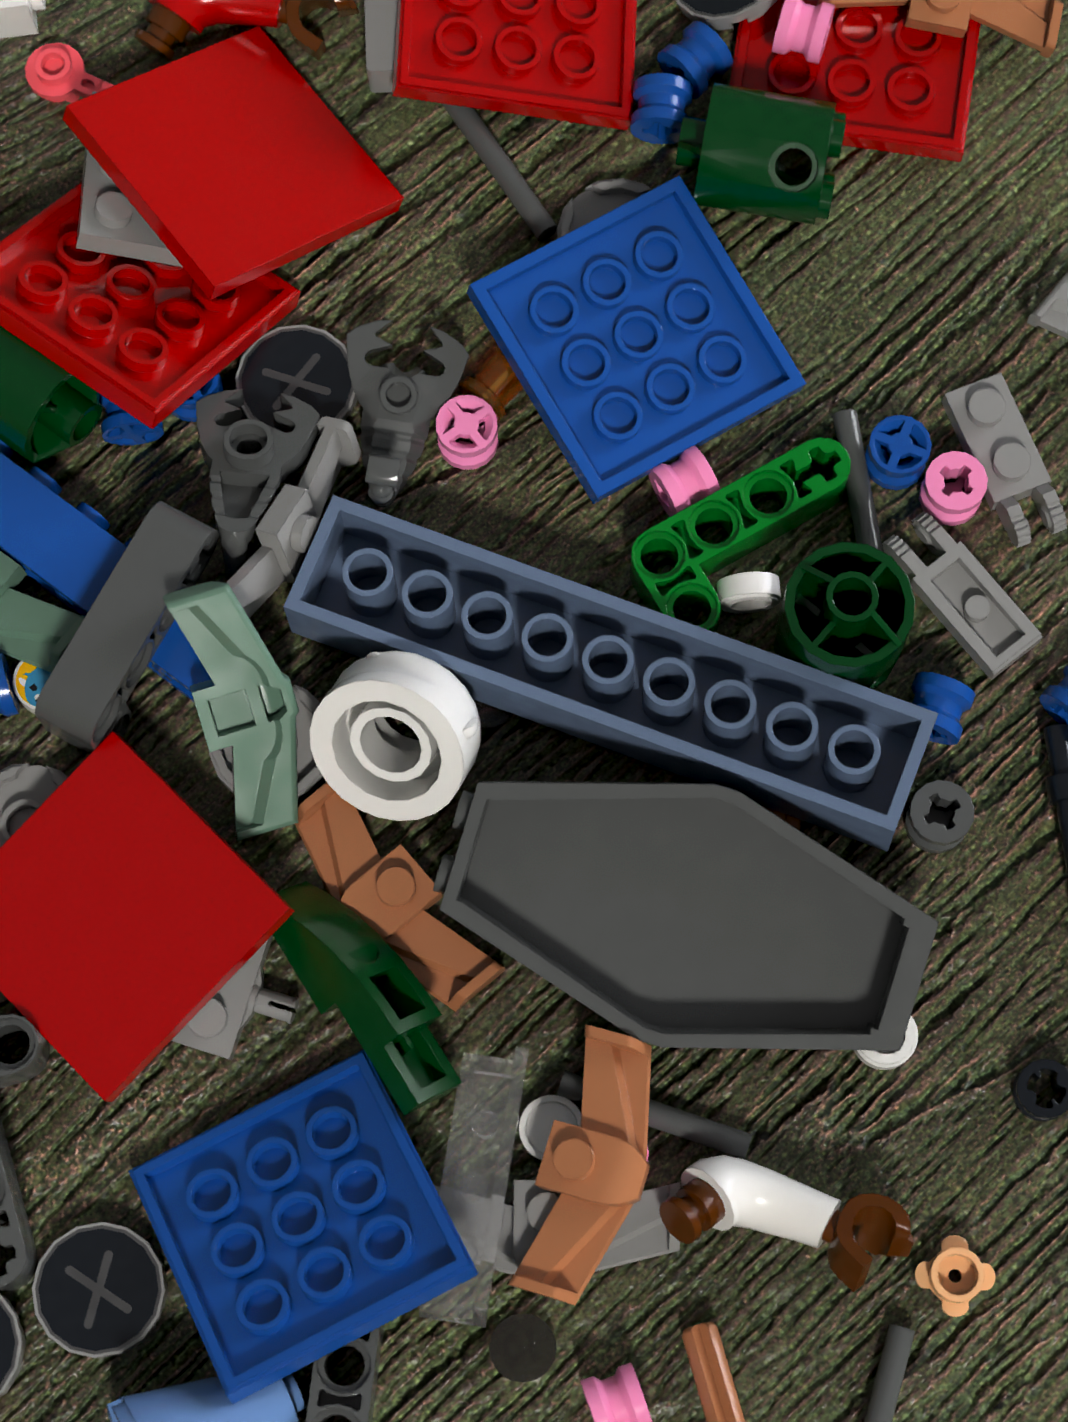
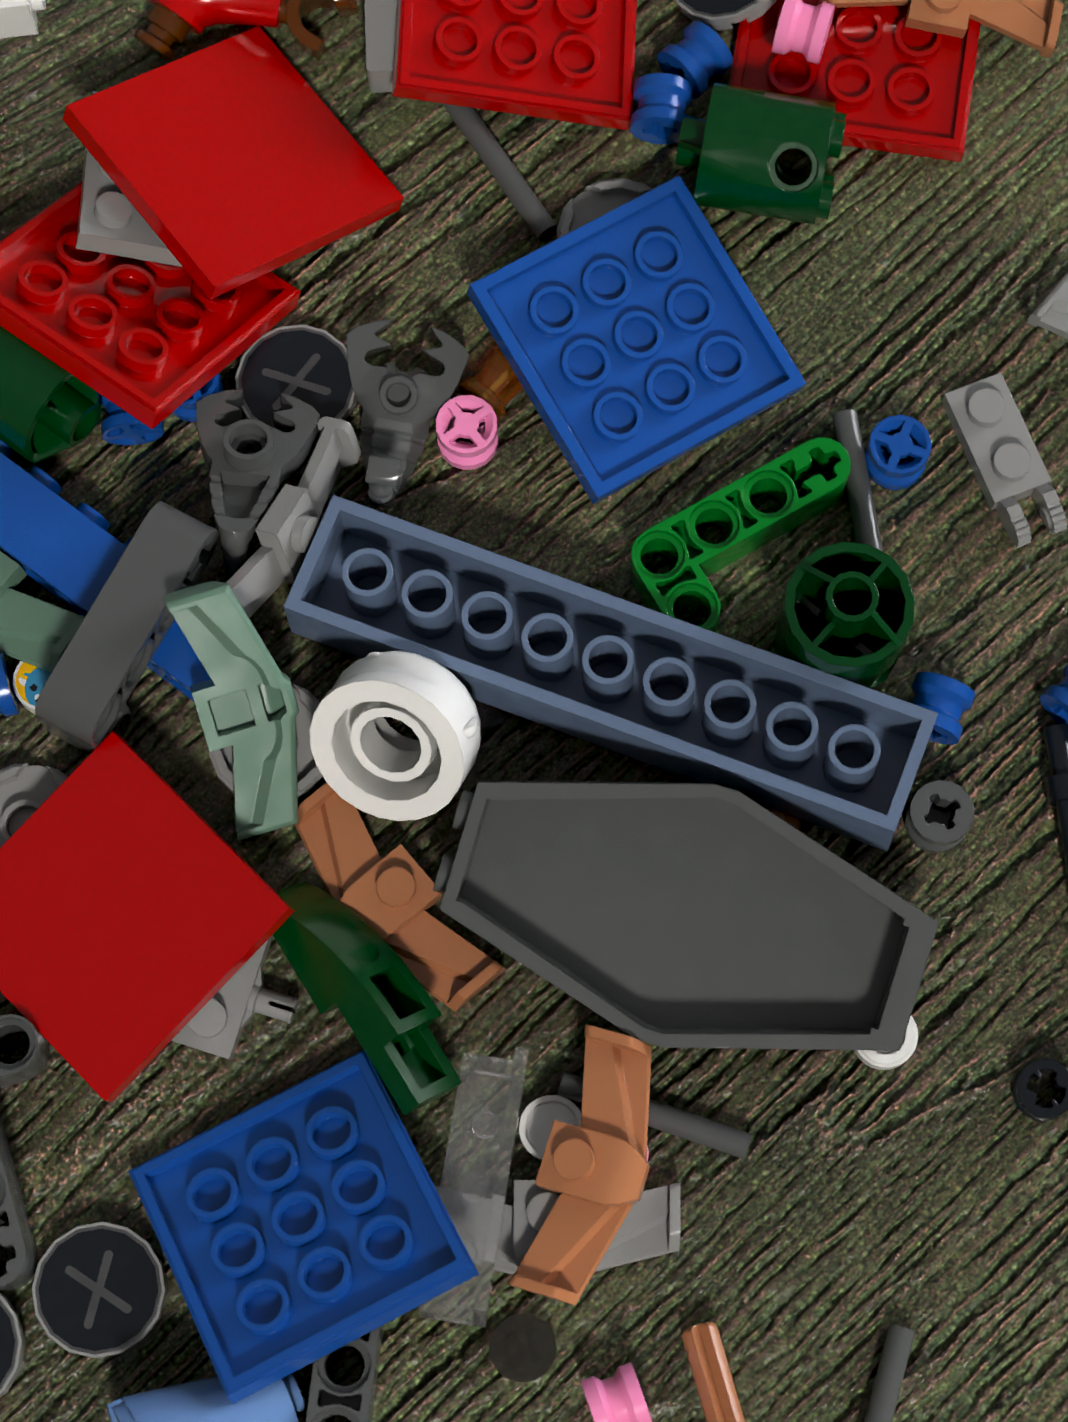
(60, 75): coral plate -> none
(683, 481): bright pink wheel -> none
(742, 1194): piece -> none
(749, 592): white tile -> none
(947, 500): bright pink wheel -> none
(965, 598): light grey hinge -> none
(974, 1275): light nougat plate -> none

